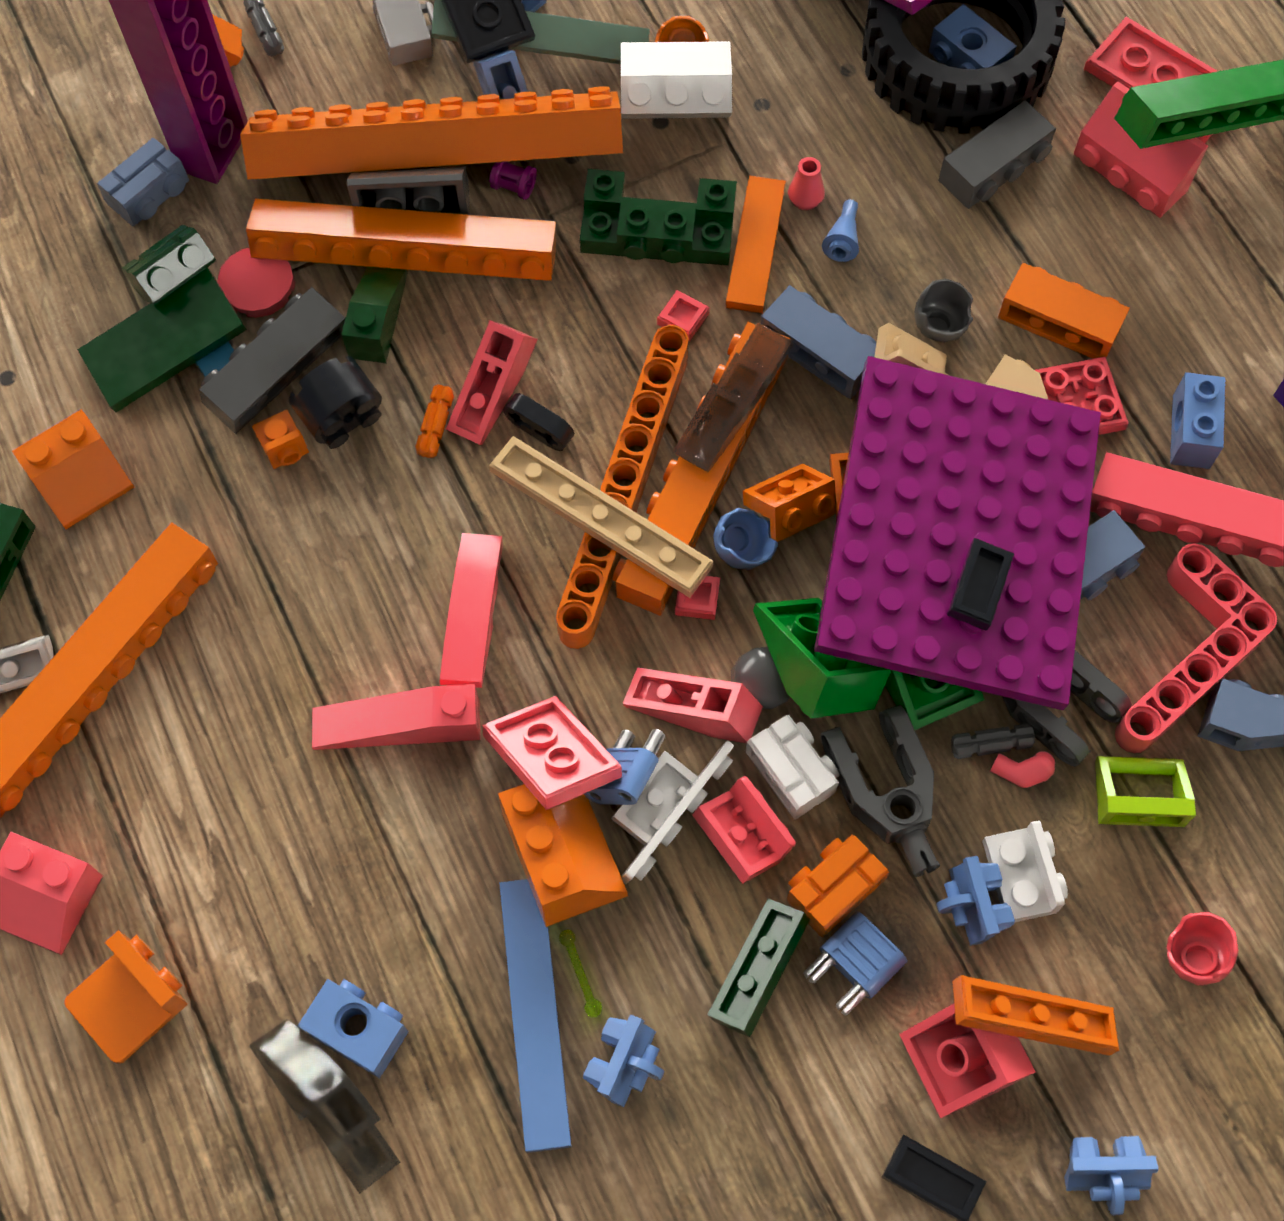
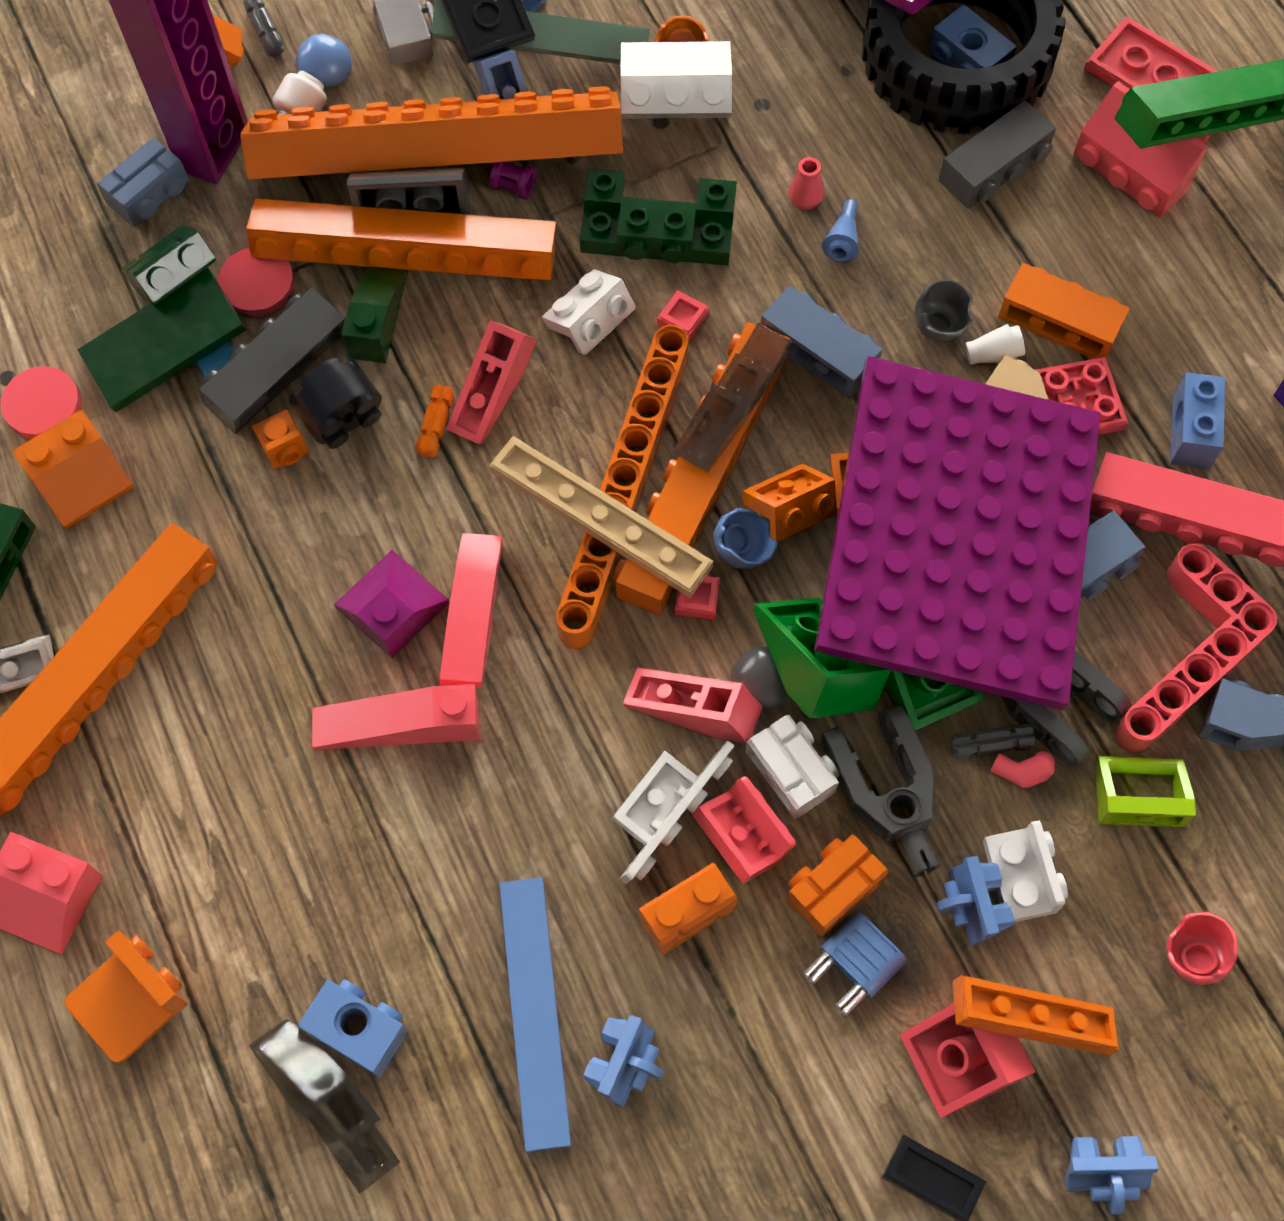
(39, 400): none -> coral tile
(299, 91): none -> white head
(324, 59): none -> medium blue hair
(391, 603): none -> magenta slope
(538, 422): black beam -> none
(552, 752): coral tile -> none
(561, 854): orange slope -> none
(590, 310): none -> white bracket
(592, 1006): clear neon green hinge -> none
(636, 769): medium blue piece -> none
(688, 908): none -> orange brick
(755, 244): orange tile -> none
(758, 967): plate -> none
(906, 349): tan bracket -> none
(980, 584): black tile -> none
(995, 344): none -> white cone

